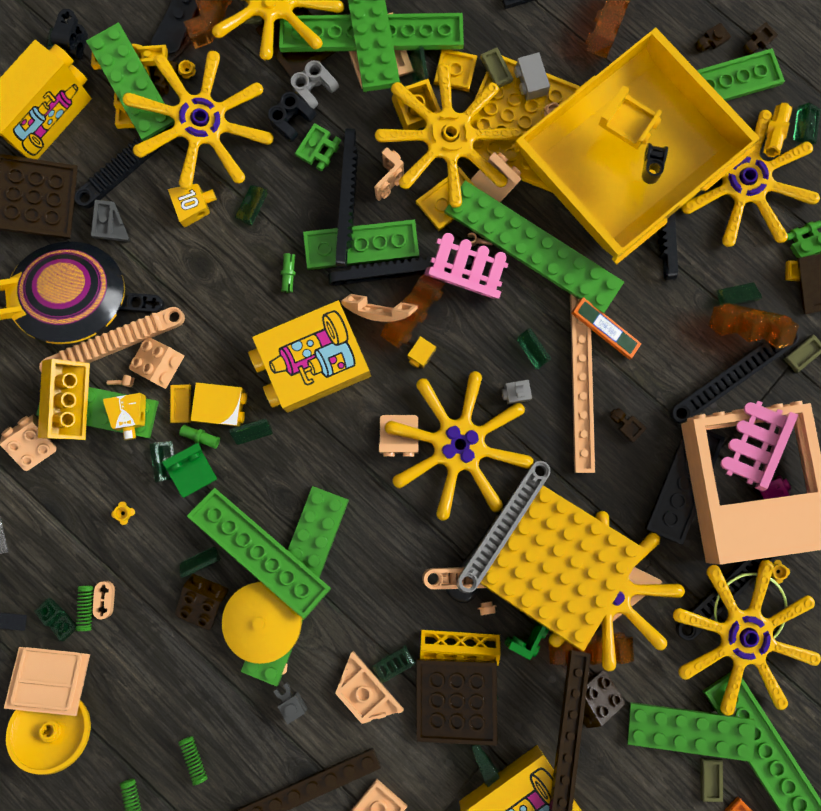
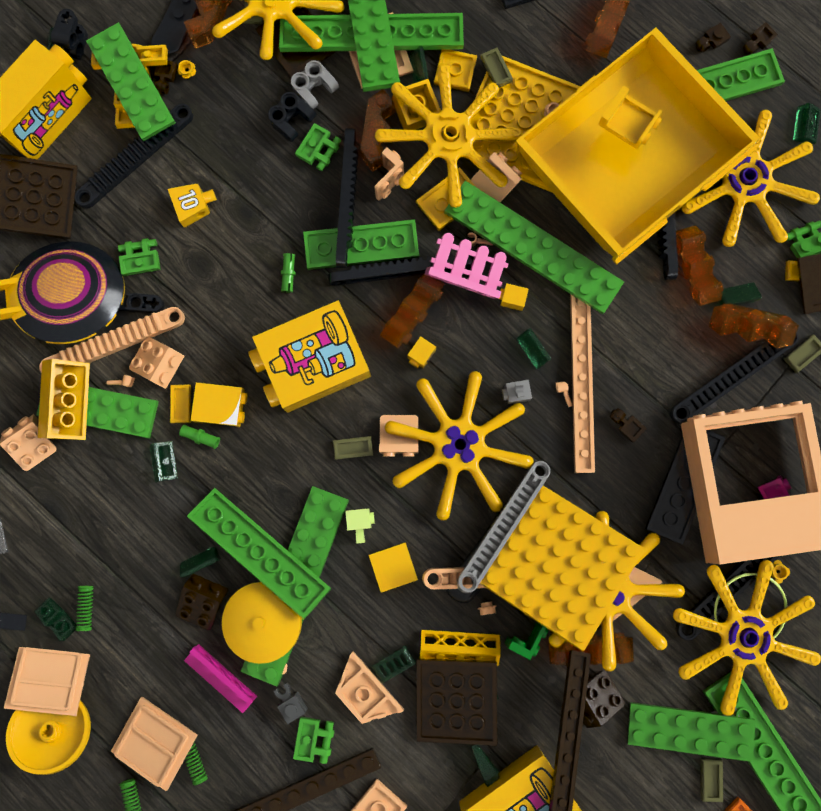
(99, 598): light nougat beam -> none
(107, 222): dark grey wing -> none
(117, 513): yellow plate -> none
(126, 413): yellow torso -> none
(140, 262): none -> bright green plate
(153, 744): none -> light nougat piece
(189, 127): yellow animal -> none
(189, 470): green bracket -> none
(220, 678): none -> dark pink fence
(251, 204): clear green slope -> none
(251, 431): clear green slope -> none
(307, 739): none -> bright green plate
(353, 448): none -> olive tile
(358, 521): none -> yellowish green brick
(359, 305): light nougat slope -> none
(378, 109): none -> clear orange brick
(393, 567): none -> yellow tile
(513, 297): none -> yellow brick
(532, 76): light grey brick -> none
(563, 387): none -> light nougat hand
(606, 328): tile -> none
(654, 160): black piece -> none
(698, 266): none -> clear orange brick
(759, 455): bright pink fence -> none
(777, 130): yellow piece -> none

